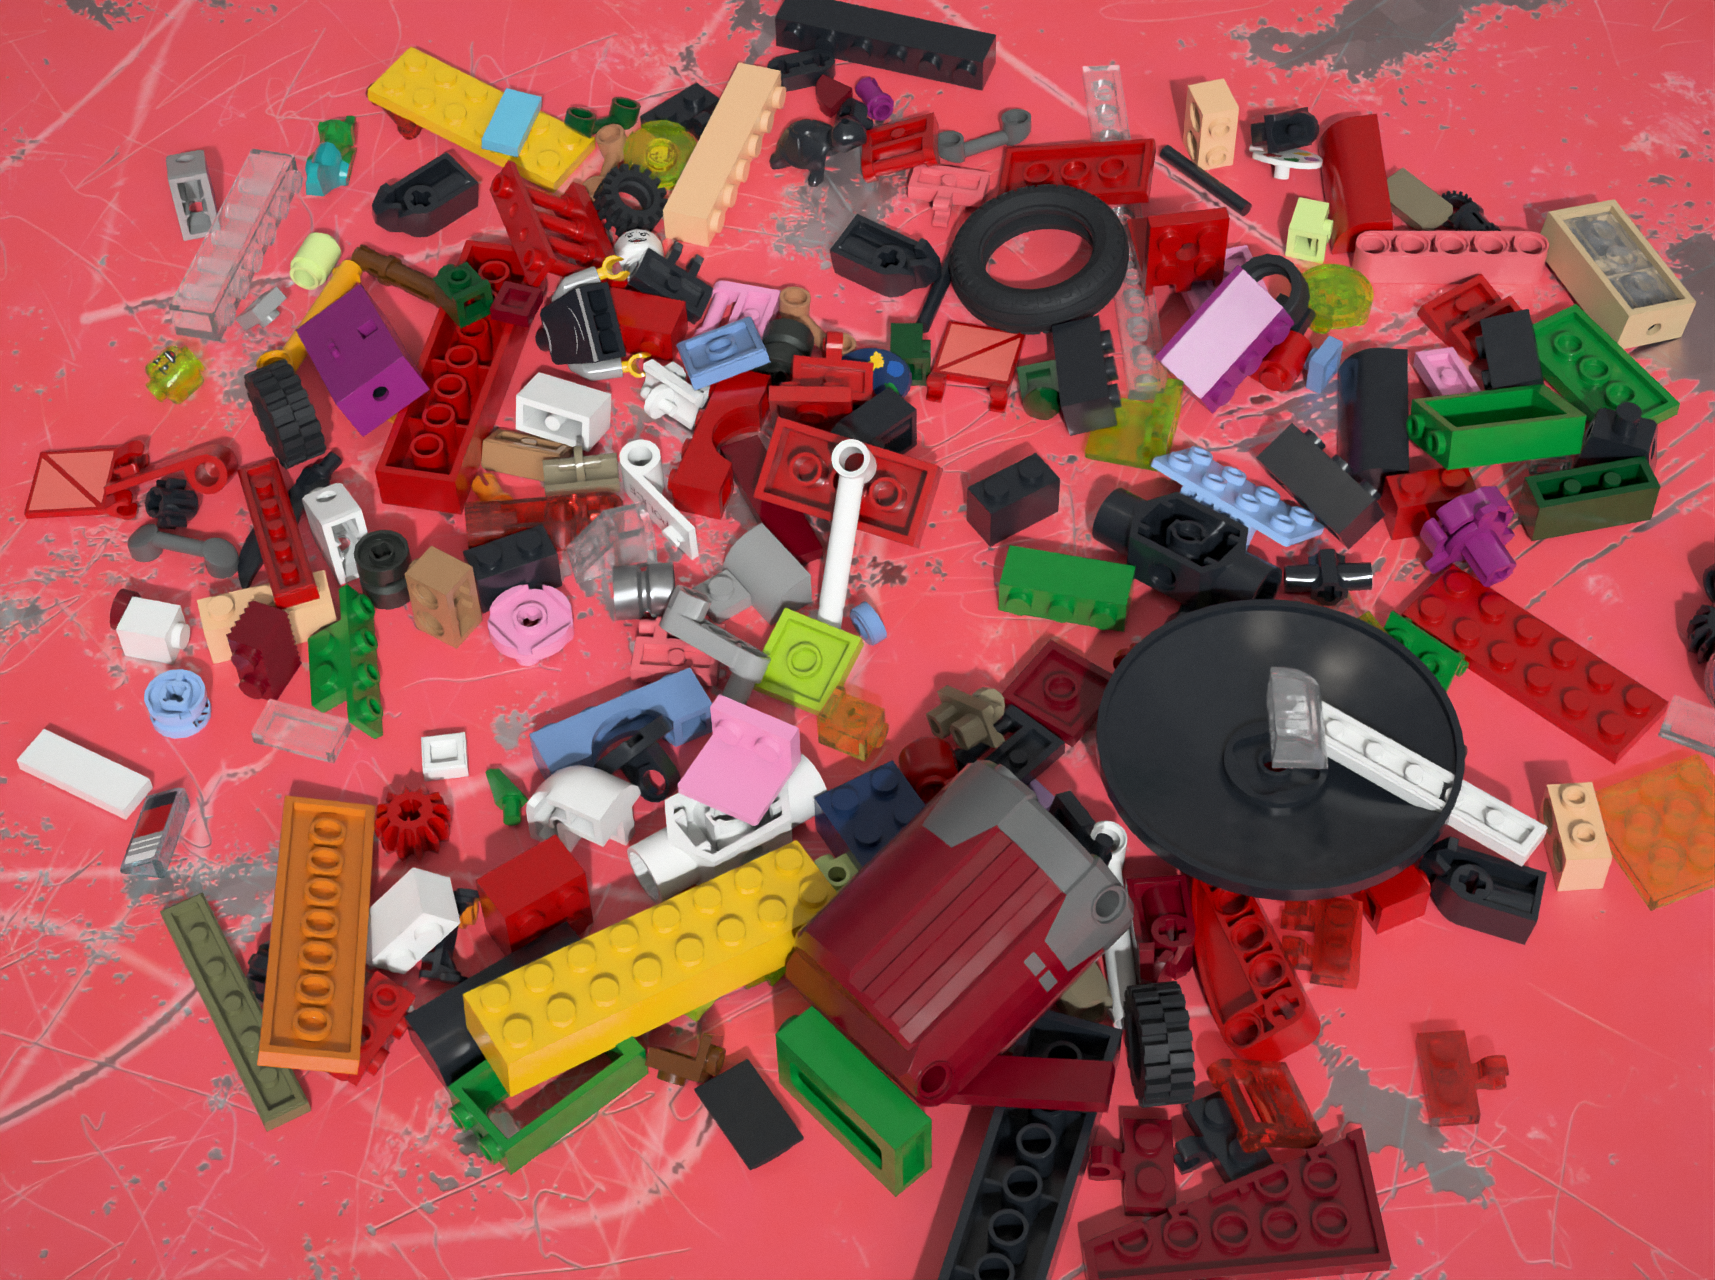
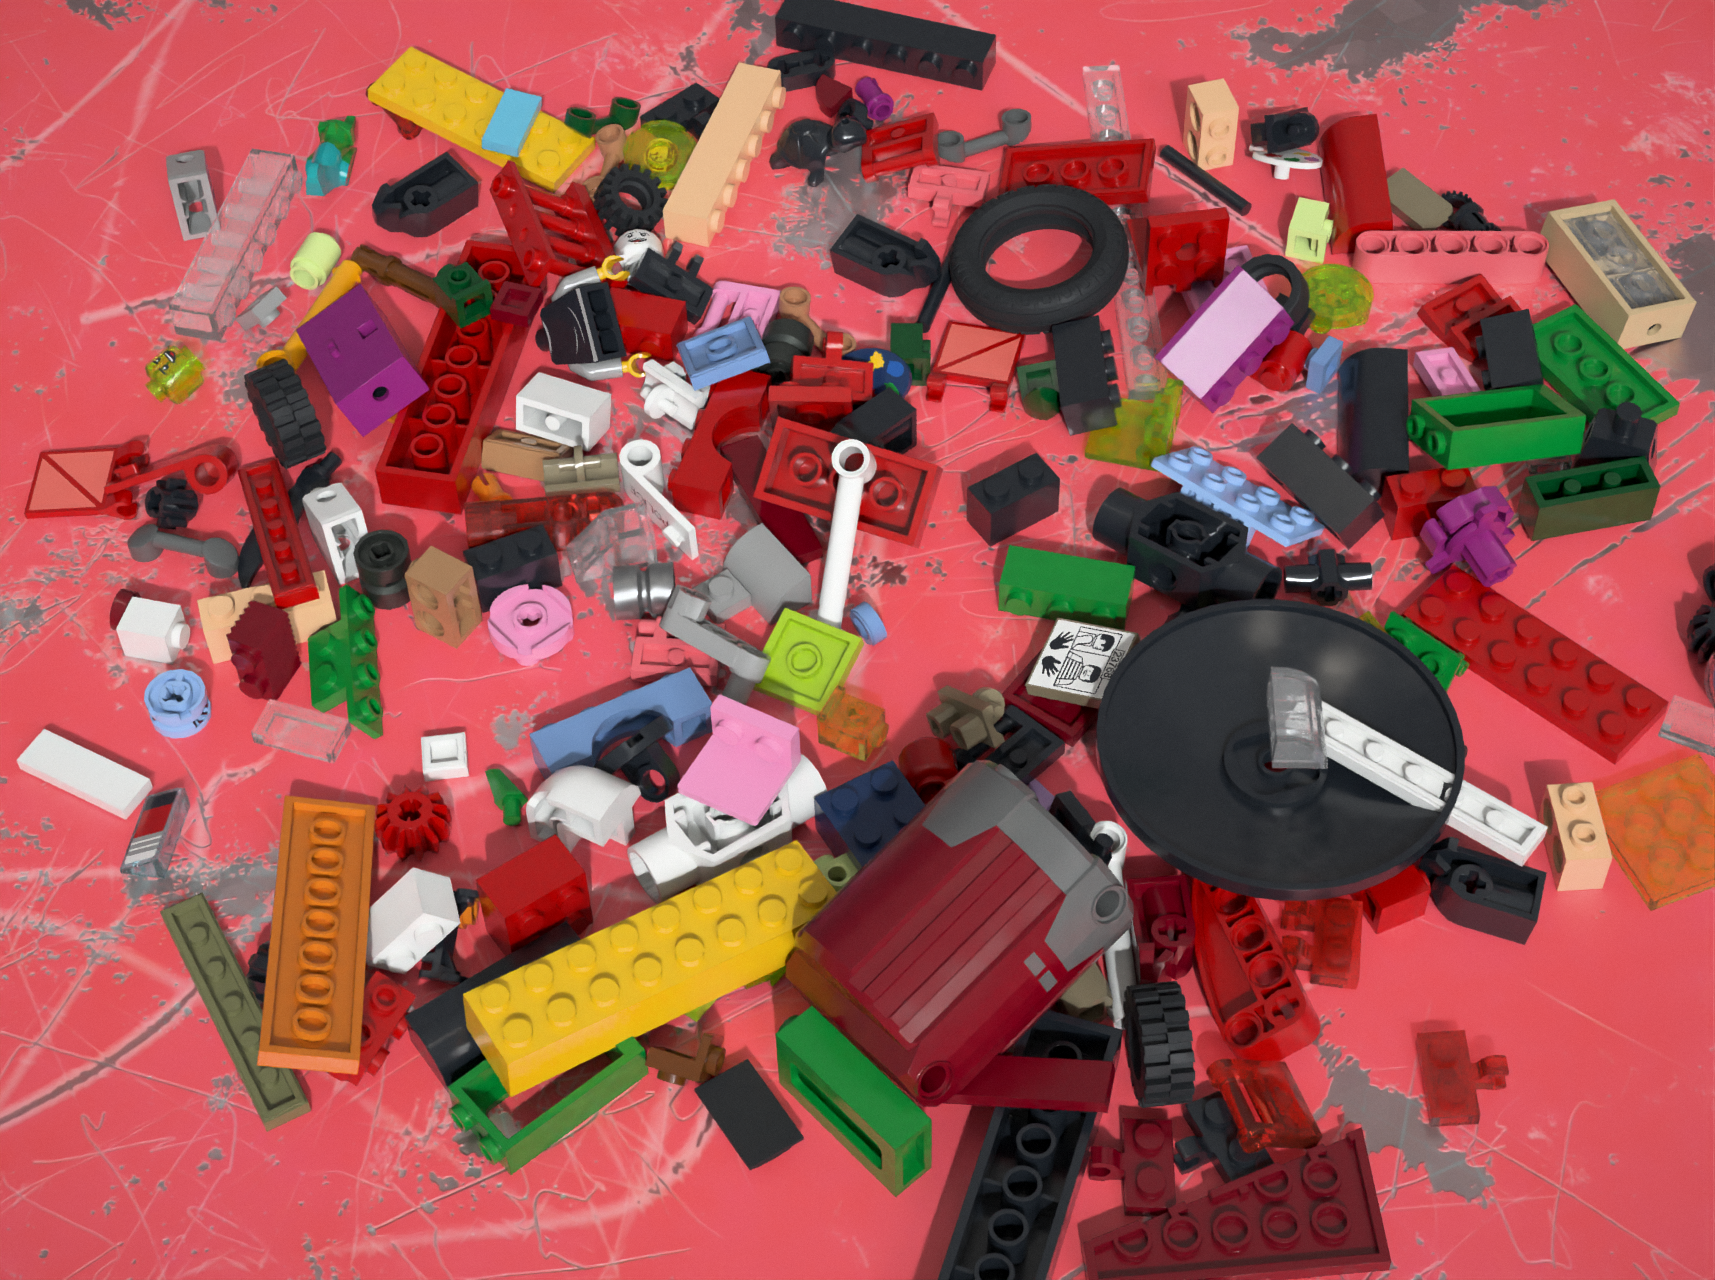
(1079, 662): none -> tile

